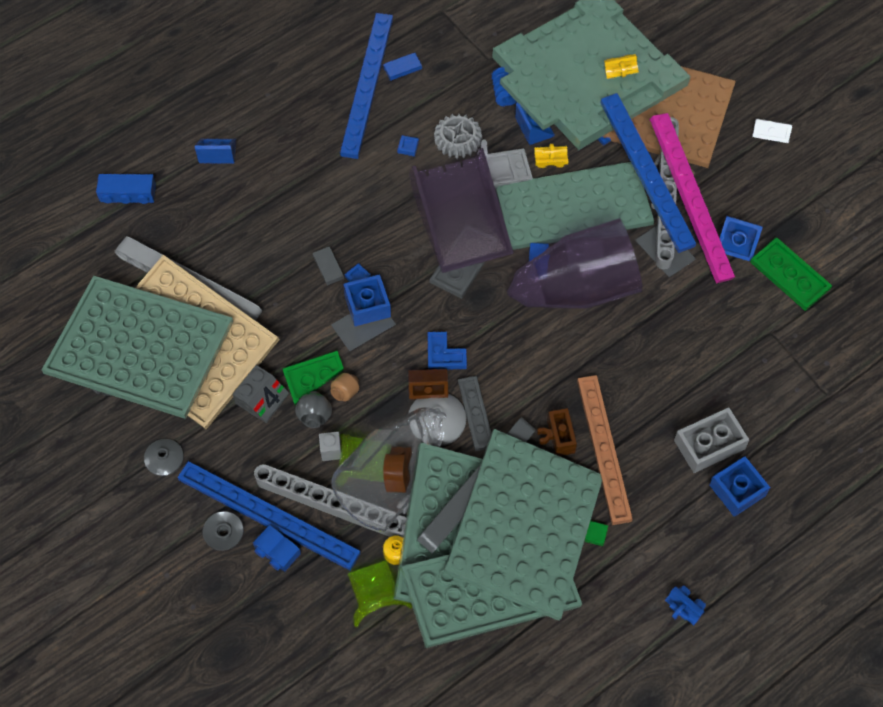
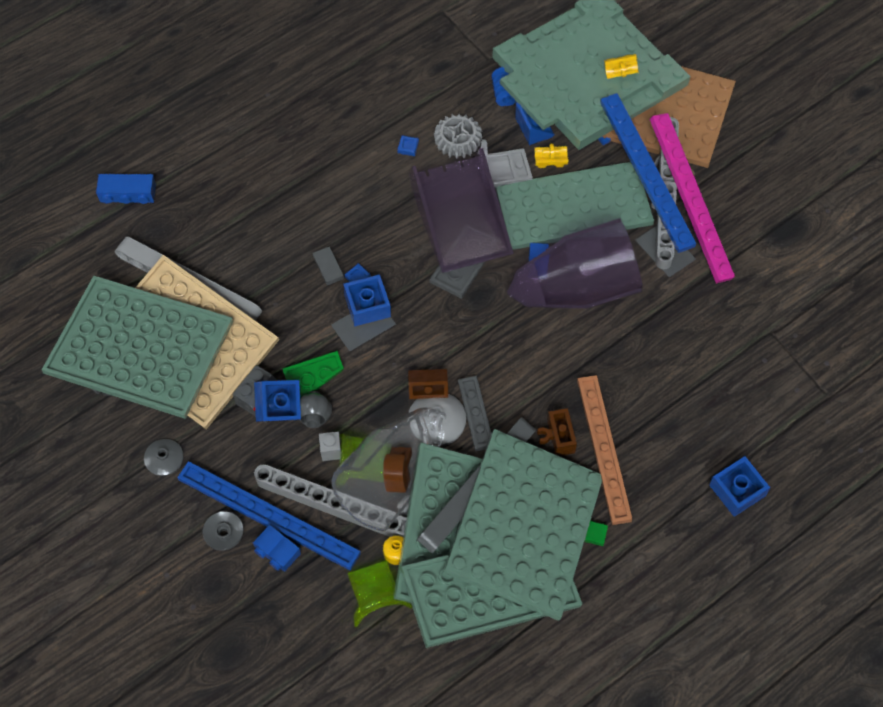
(216, 150): blue slope -> none
(277, 400): none -> blue brick
(344, 387): medium nougat head -> none
(366, 86): blue plate -> none
(402, 66): blue tile -> none
(442, 358): blue plate -> none
(684, 606): blue hips -> none
(711, 440): light grey brick -> none
(740, 238): blue slope -> none
(772, 130): white plate -> none
(791, 274): green plate -> none

